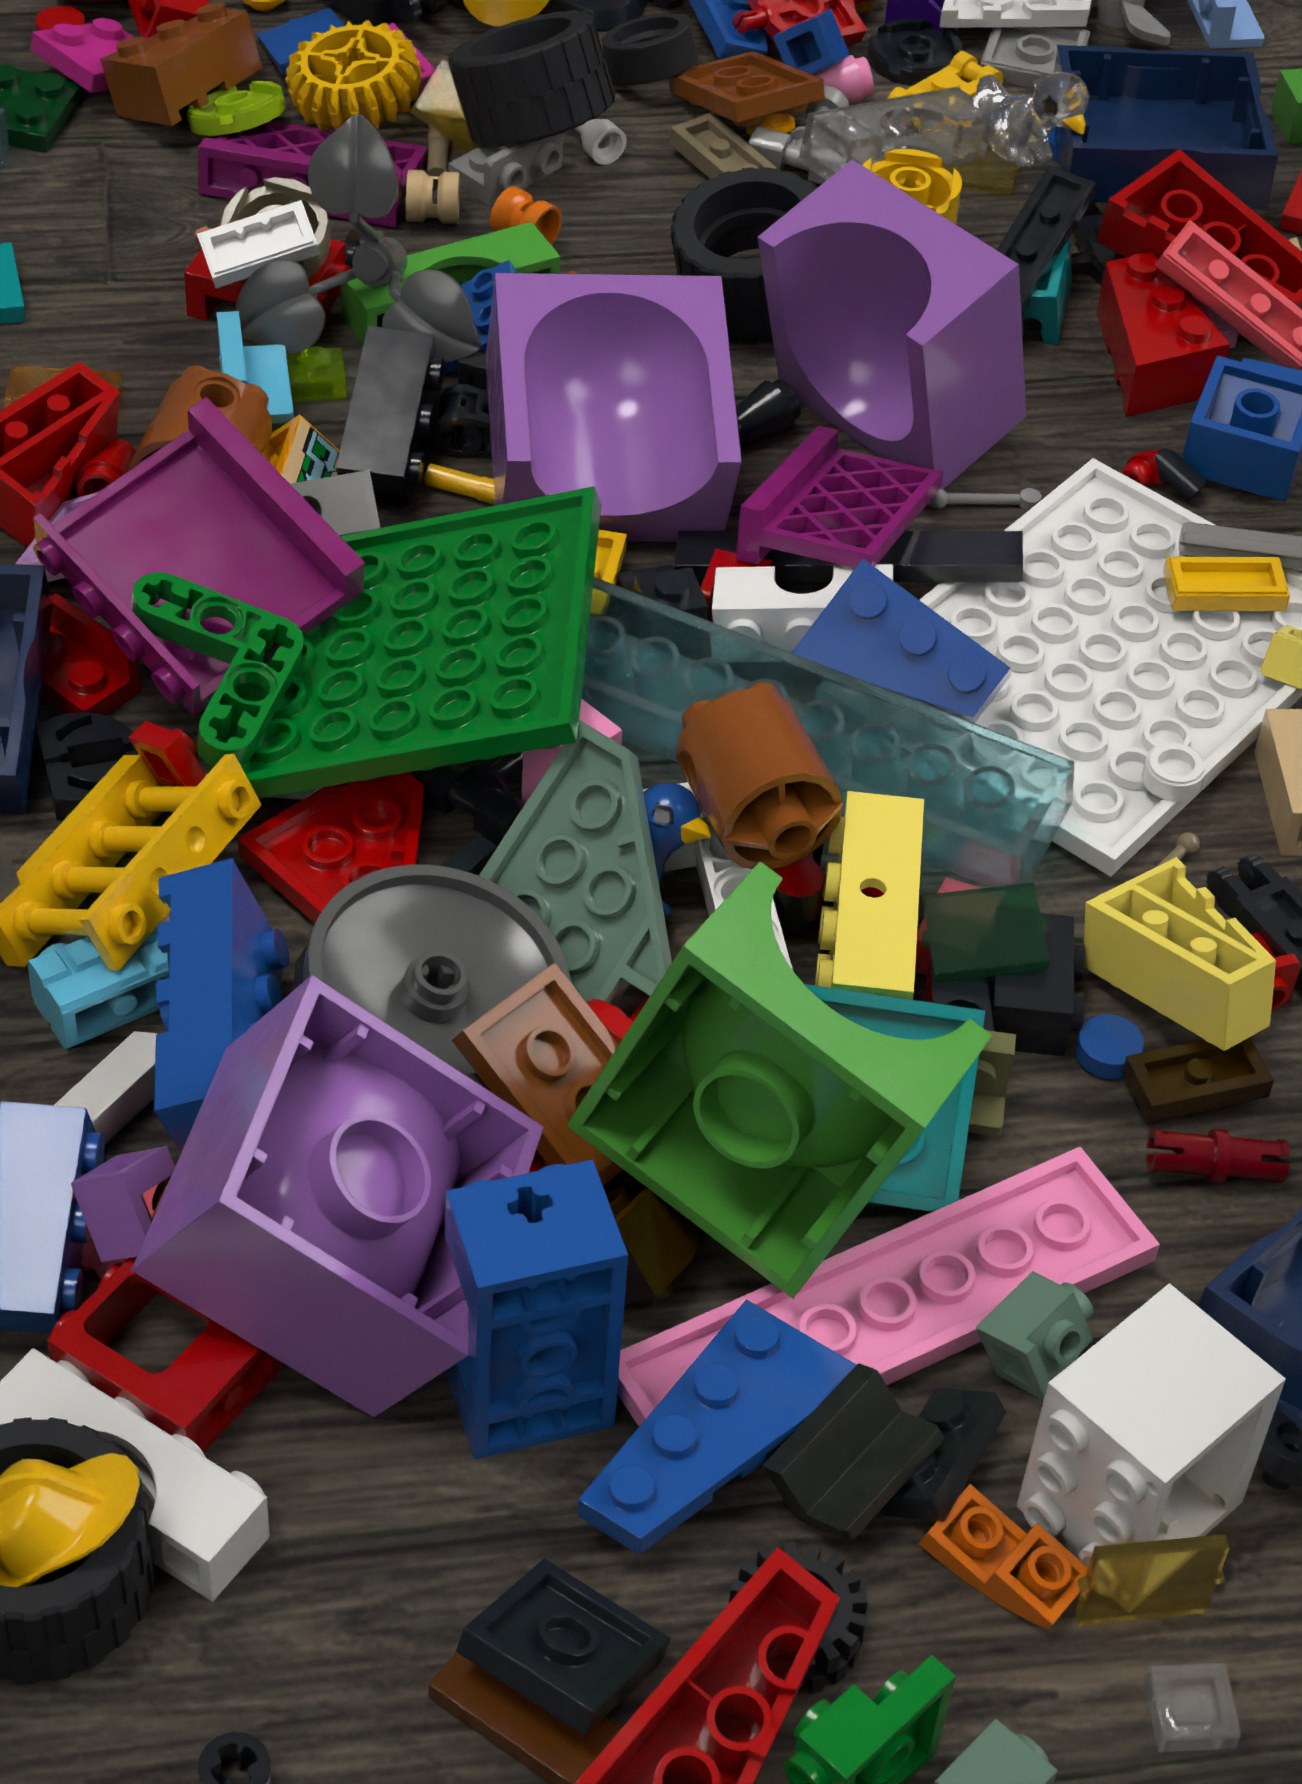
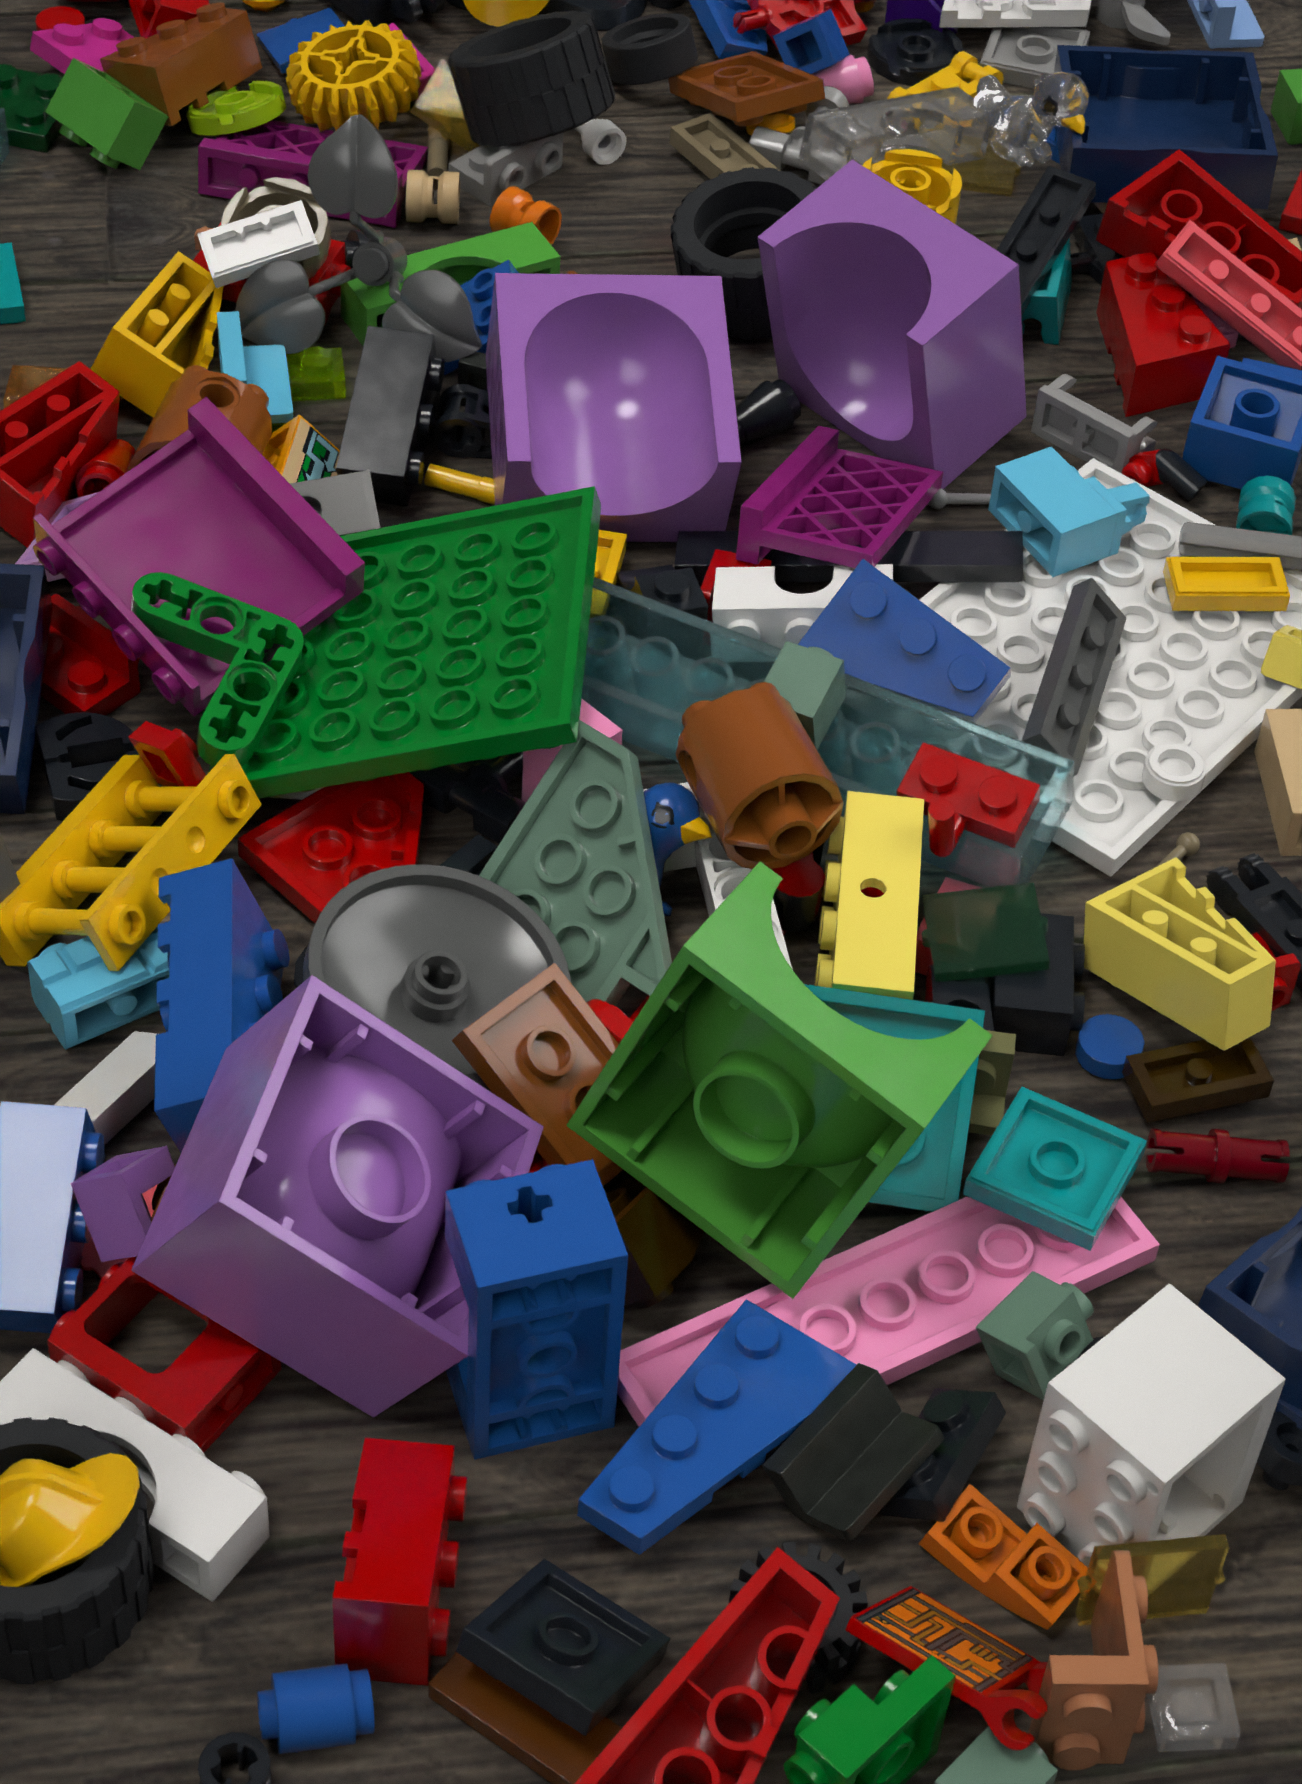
(105, 115): none -> bright green brick
(162, 334): none -> yellow wedge
(316, 1708): none -> blue brick
(398, 1561): none -> red wedge
(812, 684): none -> sand green brick
(968, 797): none -> red plate
(986, 1668): none -> flag
(1055, 1168): none -> teal plate
(1061, 513): none -> medium azure hinge
(1076, 674): none -> dark grey plate
(1085, 429): none -> light grey hinge
(1100, 1697): none -> nougat bracket
(1266, 505): none -> teal wheel

